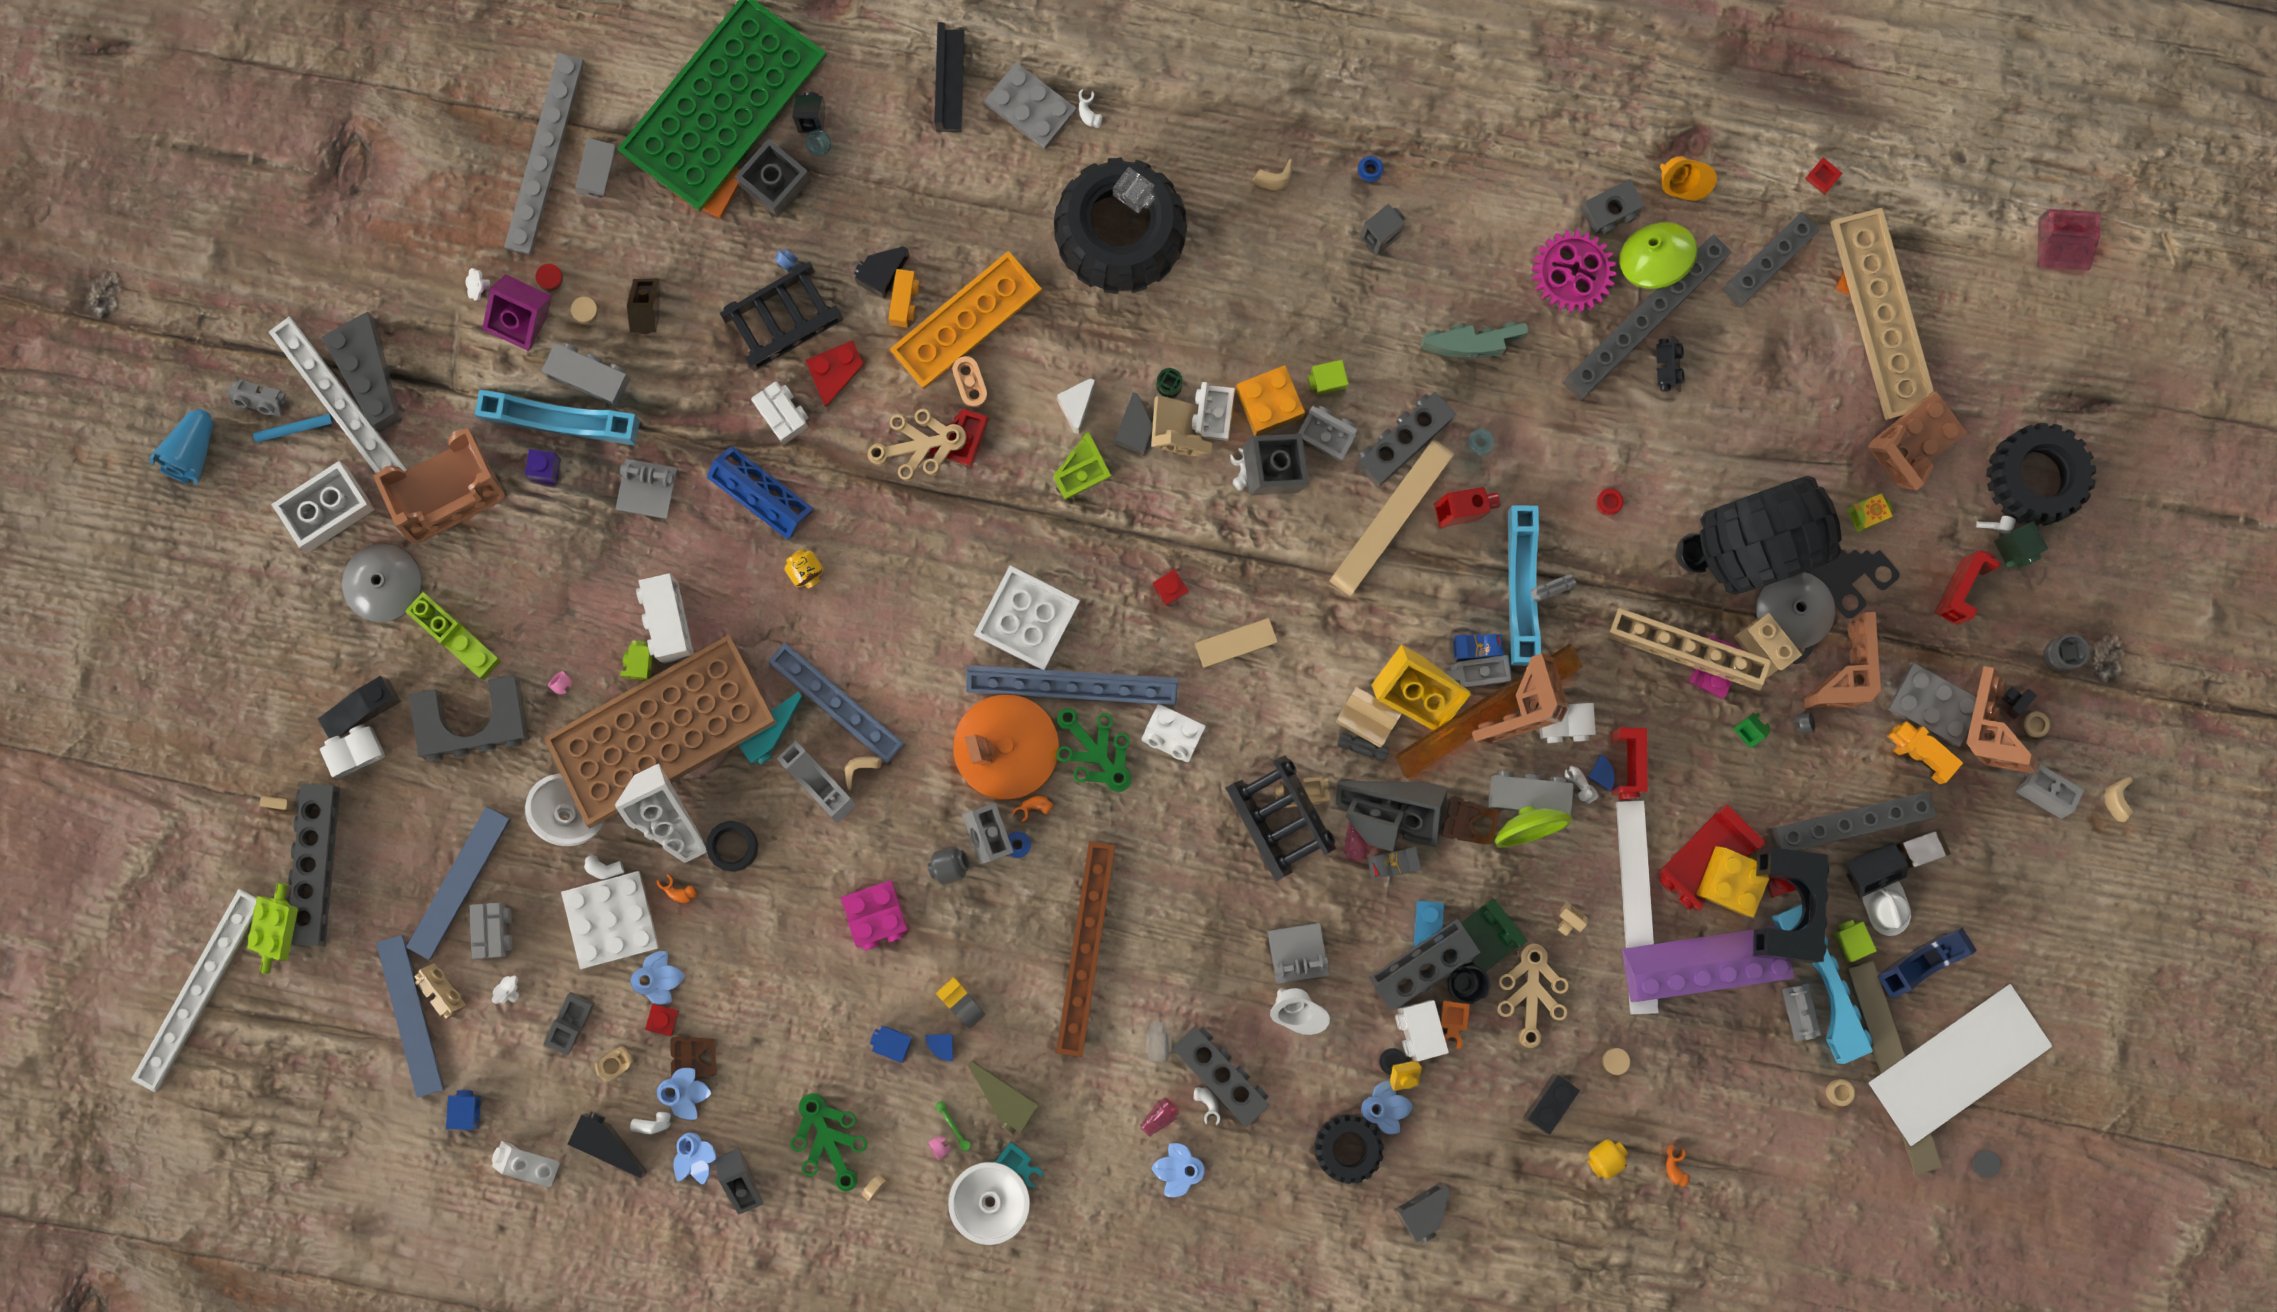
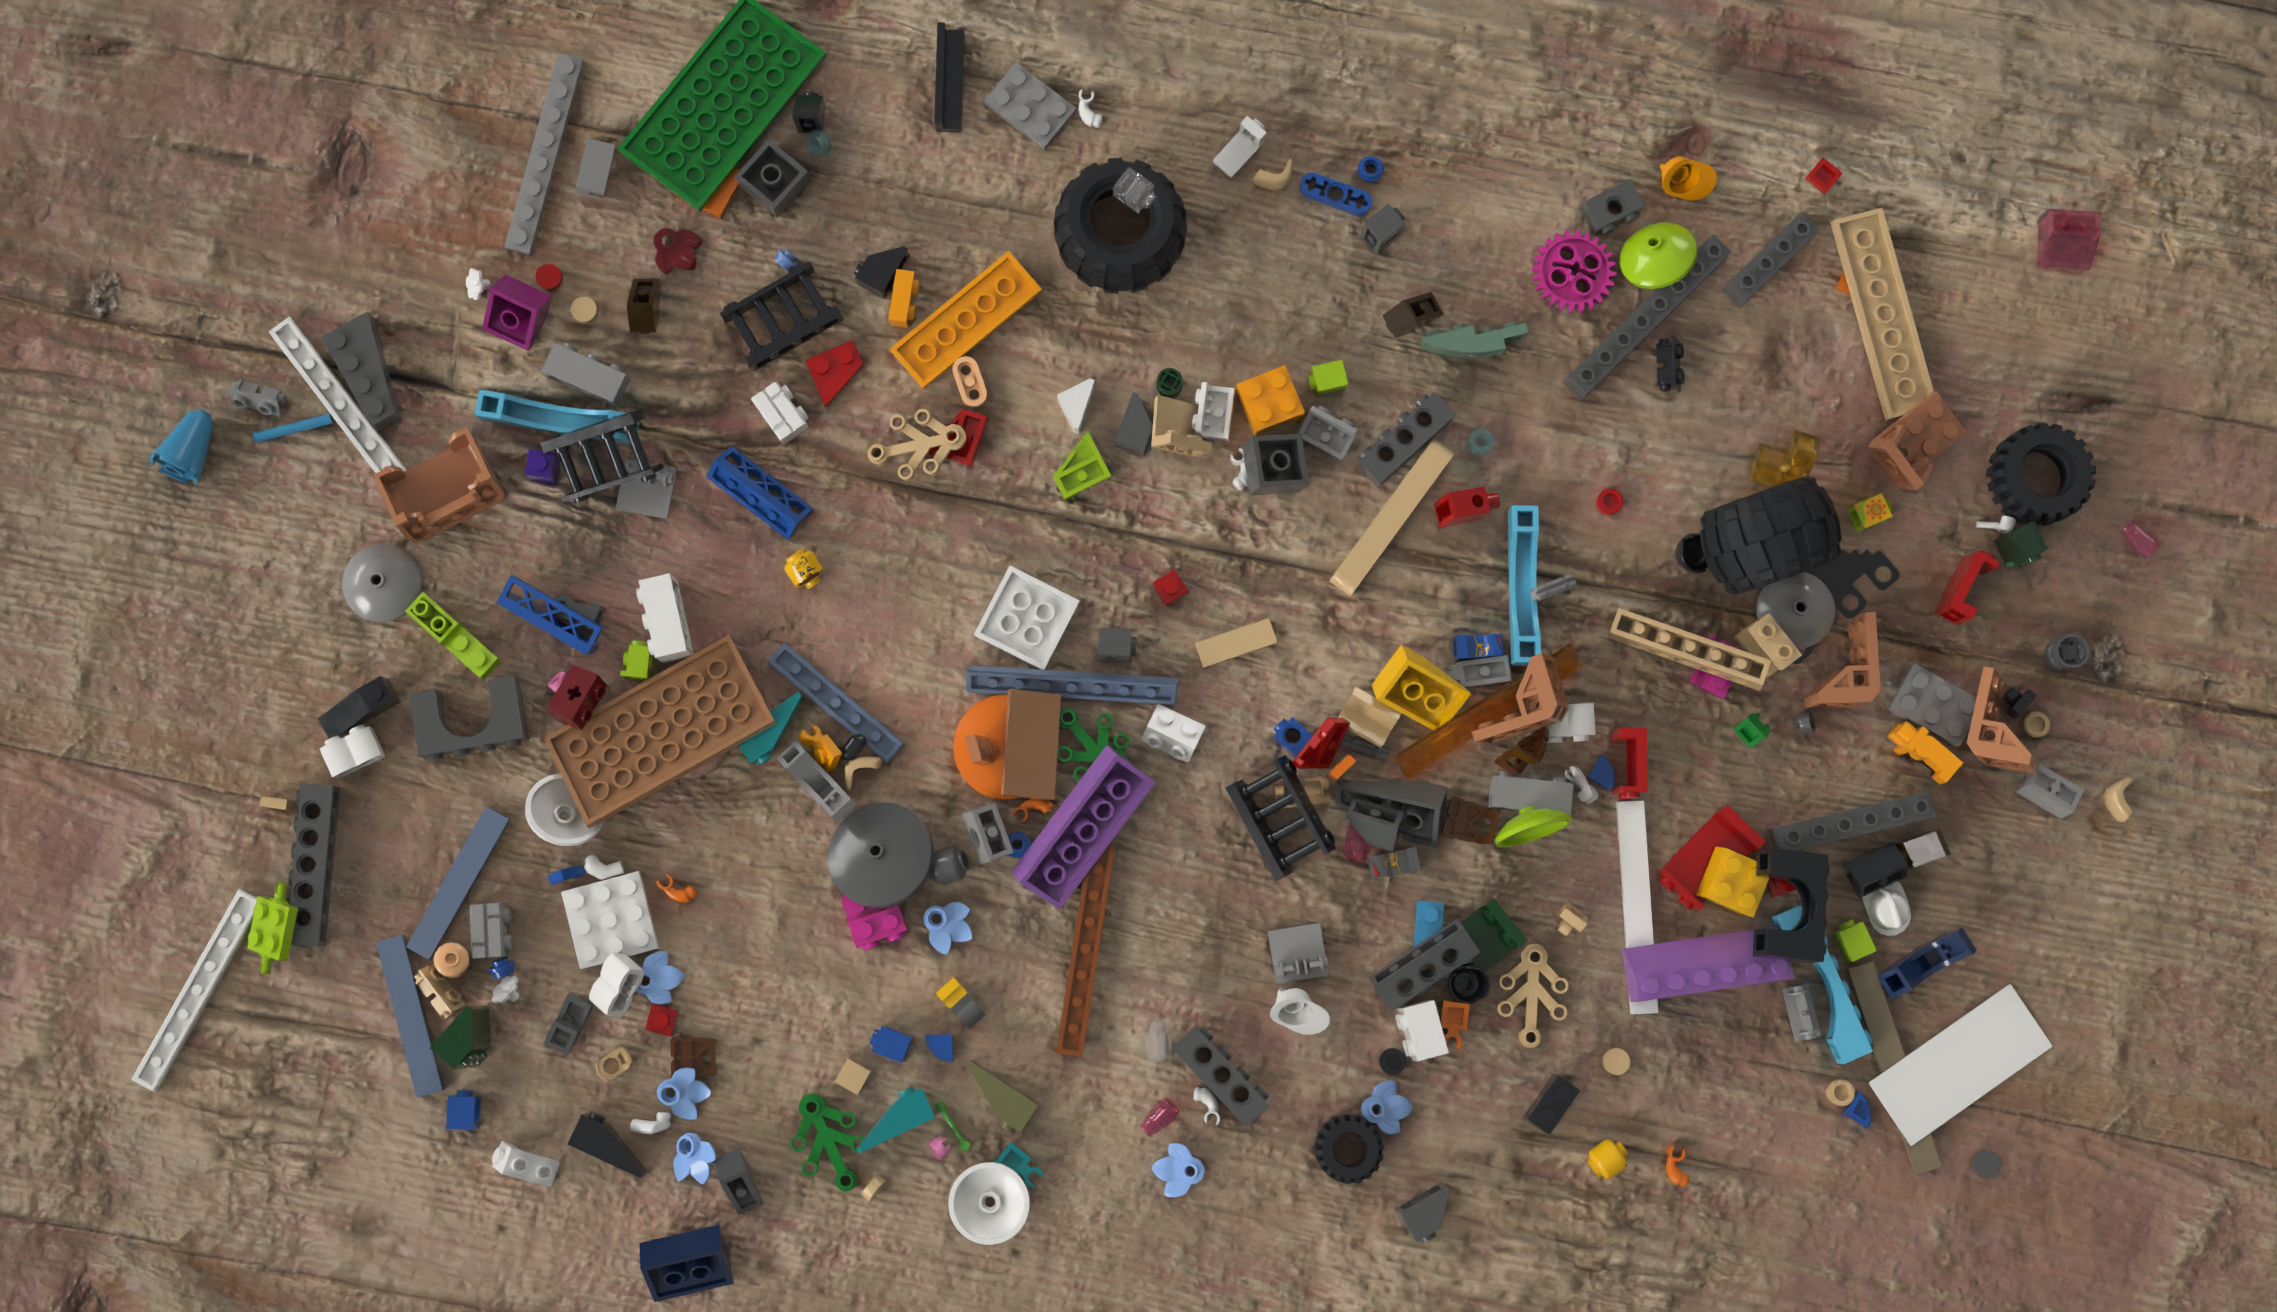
(323, 507): white brick -> none
(451, 960): none -> light nougat head
(465, 1039): none -> dark green slope
(502, 967): none -> blue plate
(547, 621): none -> blue fence
(565, 874): none -> blue tile
(577, 697): none -> dark red brick
(594, 612): none -> dark grey leg
(605, 430): none -> black fence
(616, 985): none -> white brick
(658, 812): white wedge -> none
(679, 252): none -> dark red plate
(685, 1263): none -> dark blue slope
(715, 834): black tyre -> none
(824, 751): none -> light orange plate
(852, 1076): none -> tan tile
(853, 747): none -> black arm
(899, 867): none -> dark grey dish
(902, 1115): none -> teal slope
(950, 928): none -> light blue plate
(1031, 744): none -> medium nougat tile
(1083, 827): none -> medium lavender slope
(1116, 645): none -> dark grey brick
(1241, 147): none -> white bracket
(1292, 748): none -> blue brick
(1323, 745): none -> red wing
(1341, 768): none -> orange tile
(1355, 194): none -> blue beam
(1405, 1075): yellow plate -> none
(1412, 314): none -> dark brown slope
(1528, 750): none -> reddish brown piece
(1777, 466): none -> clear yellow brick
(1859, 1110): none -> blue tile
(2140, 540): none -> clear pink cone

